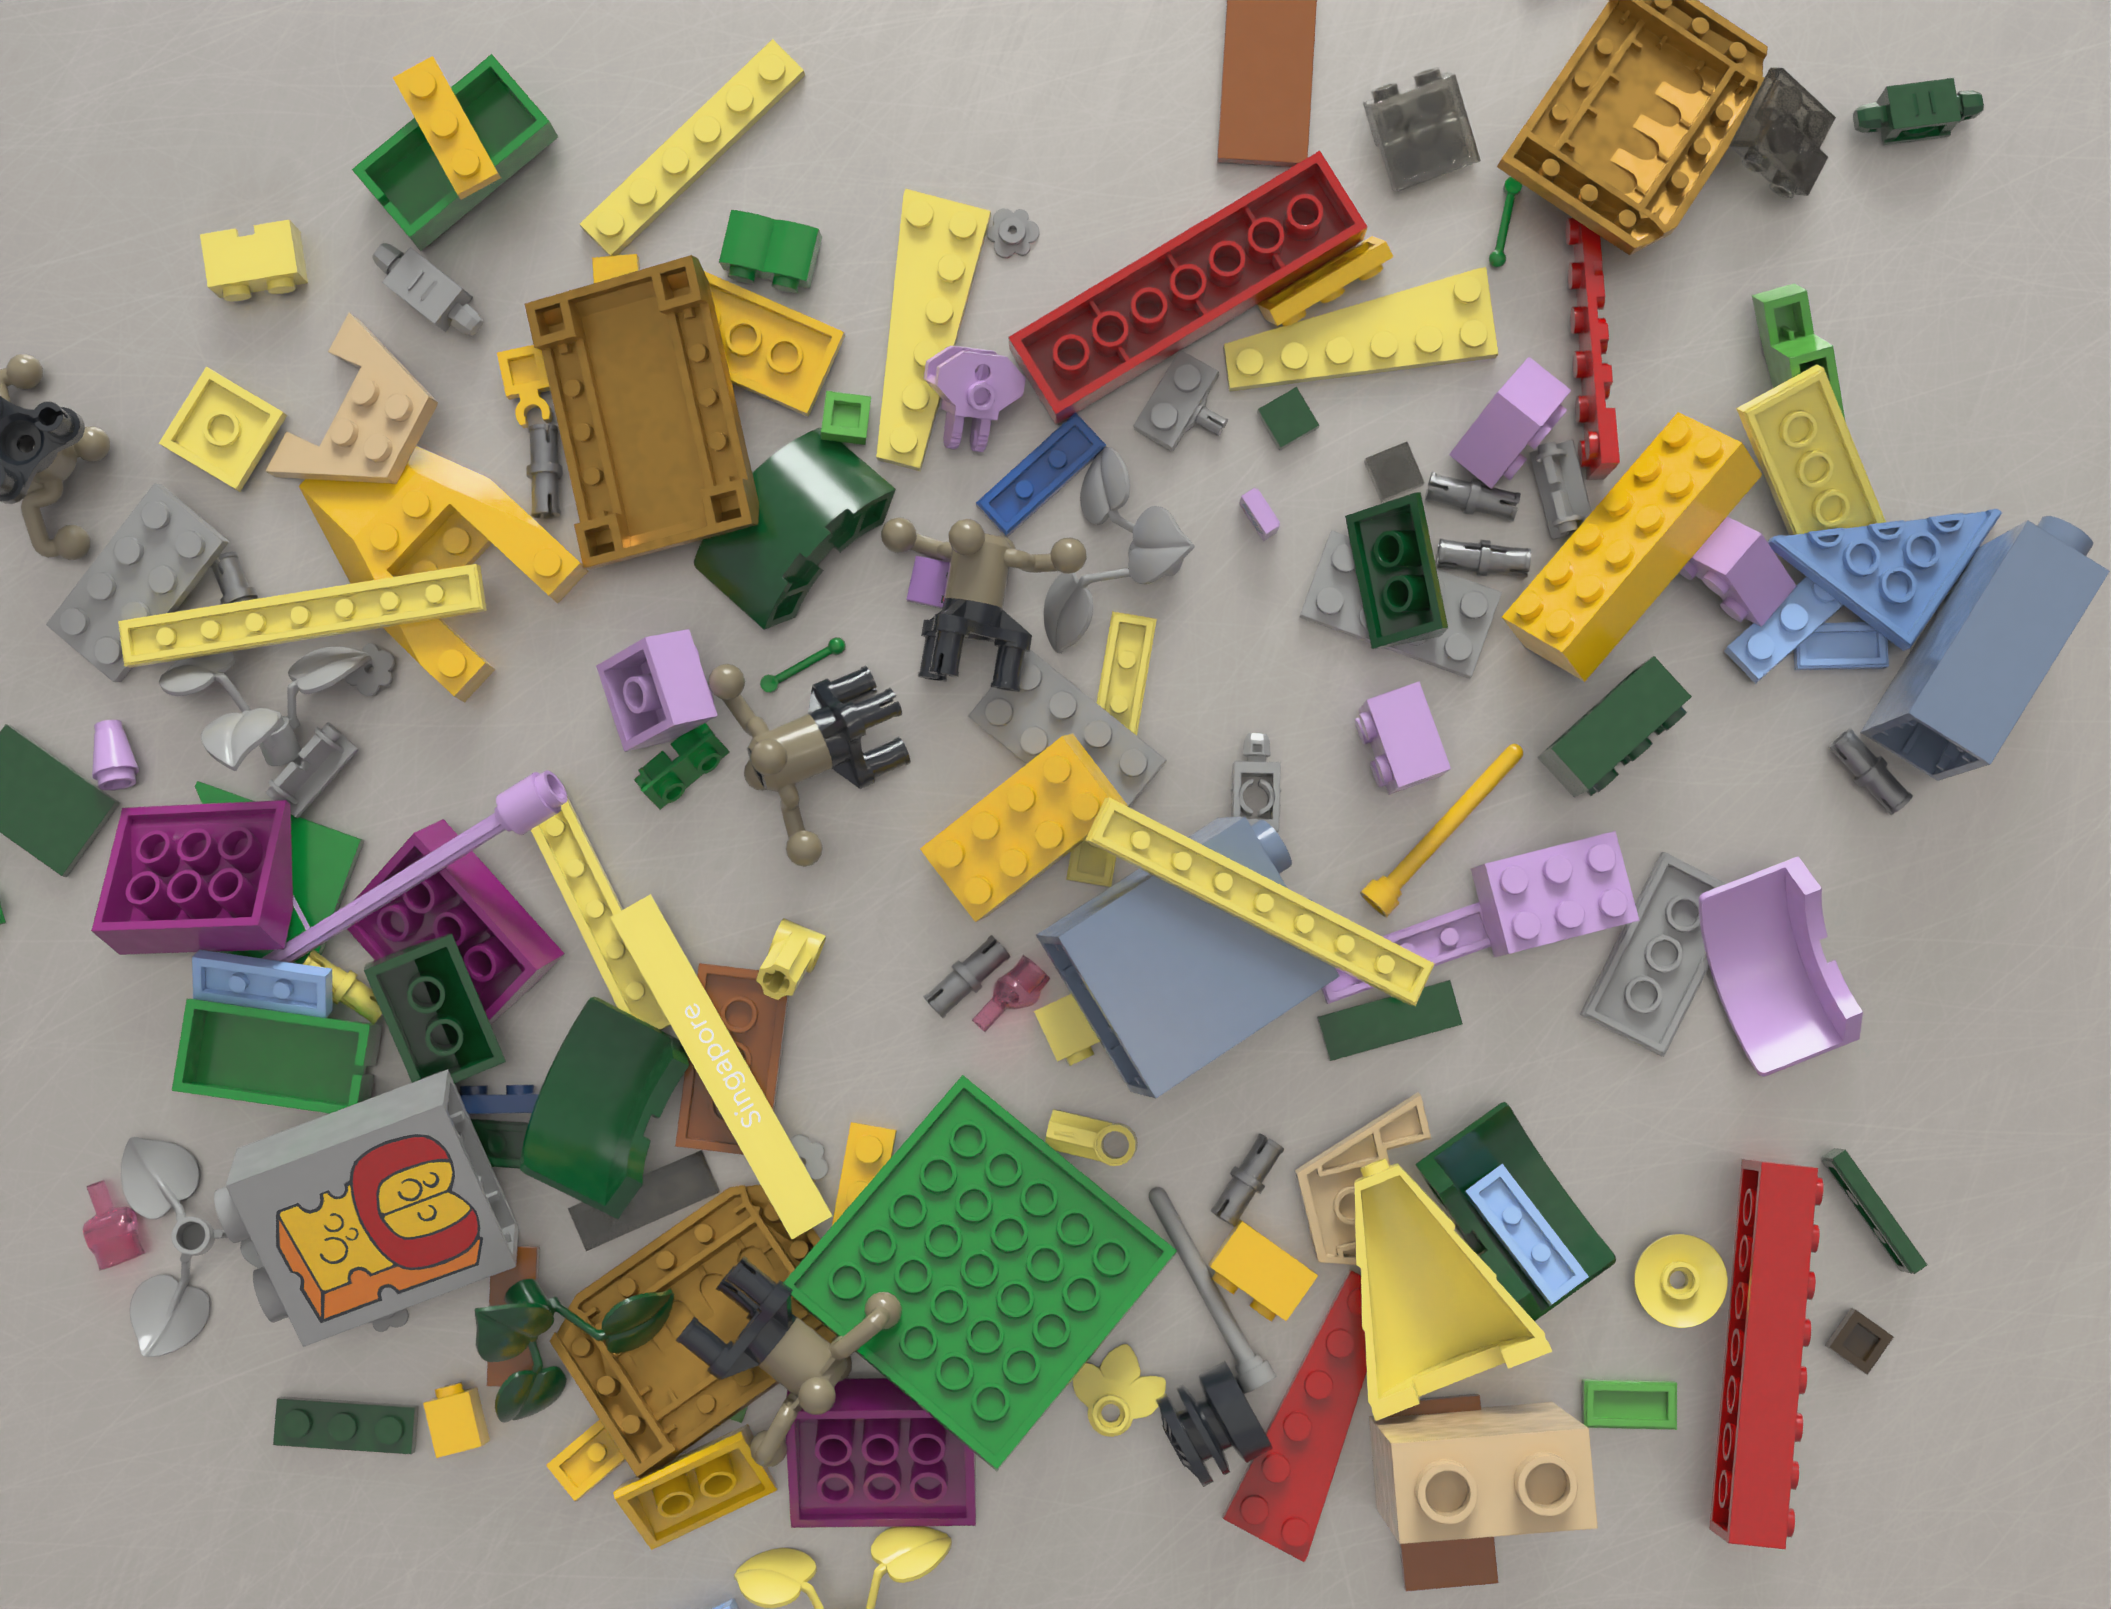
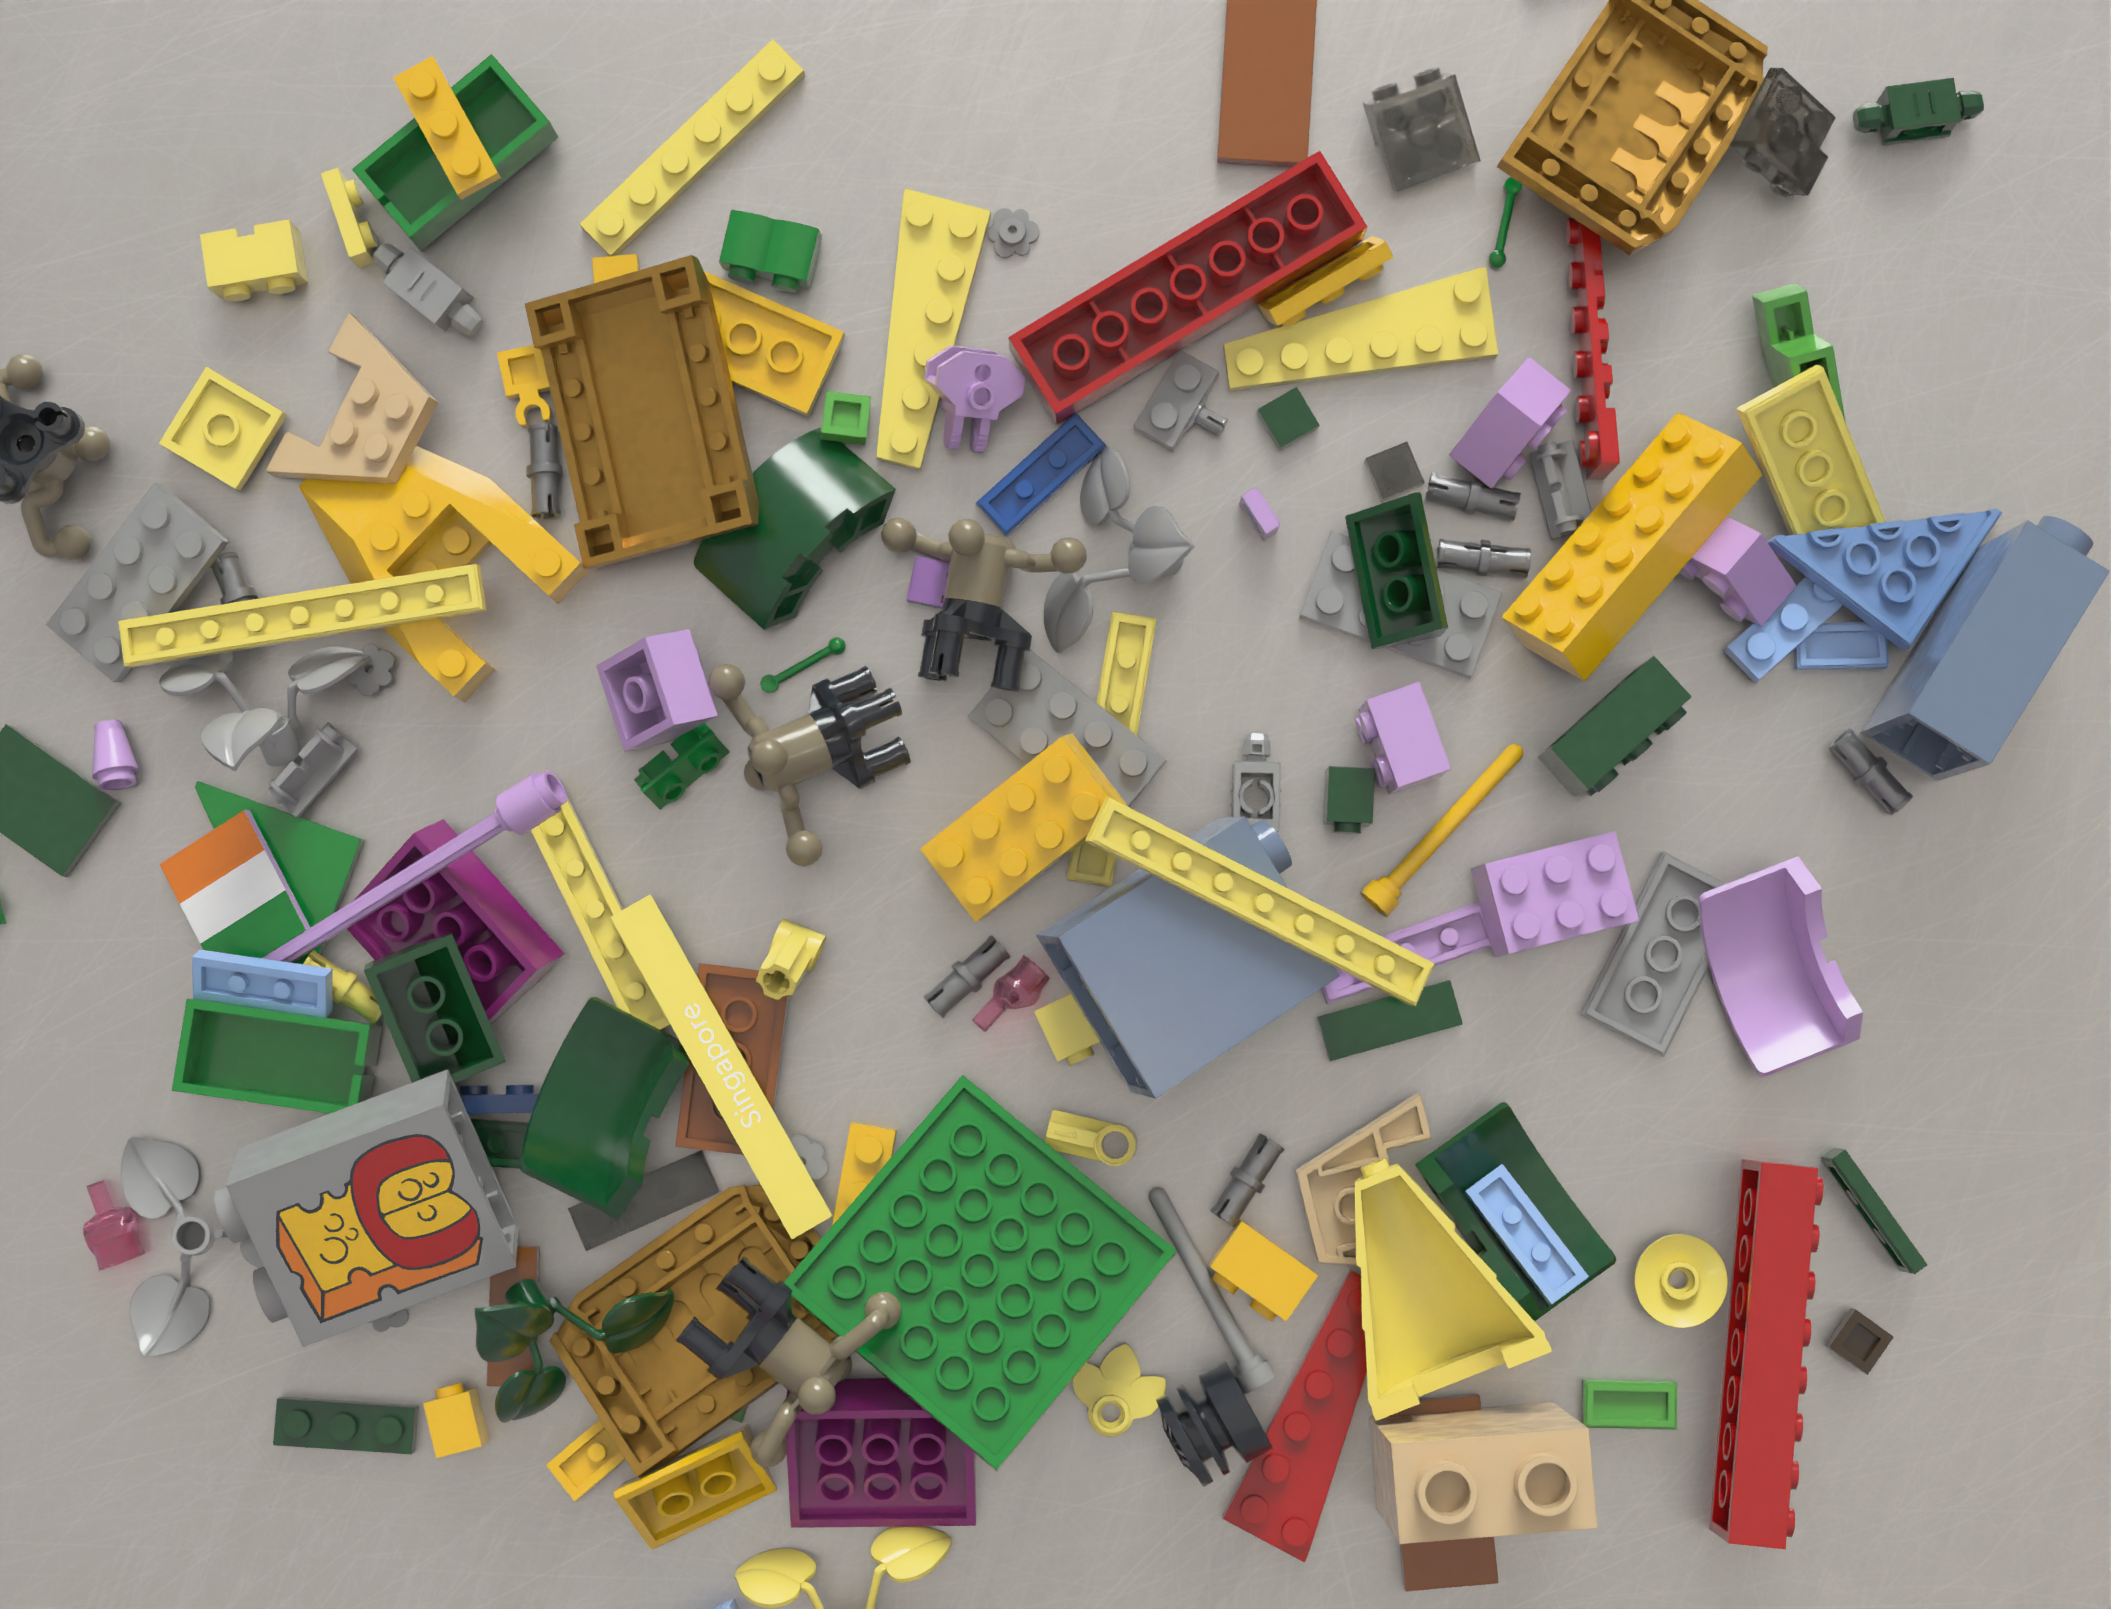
(198, 879): magenta slope -> none
(345, 199): none -> light yellow plate
(1348, 798): none -> dark green brick

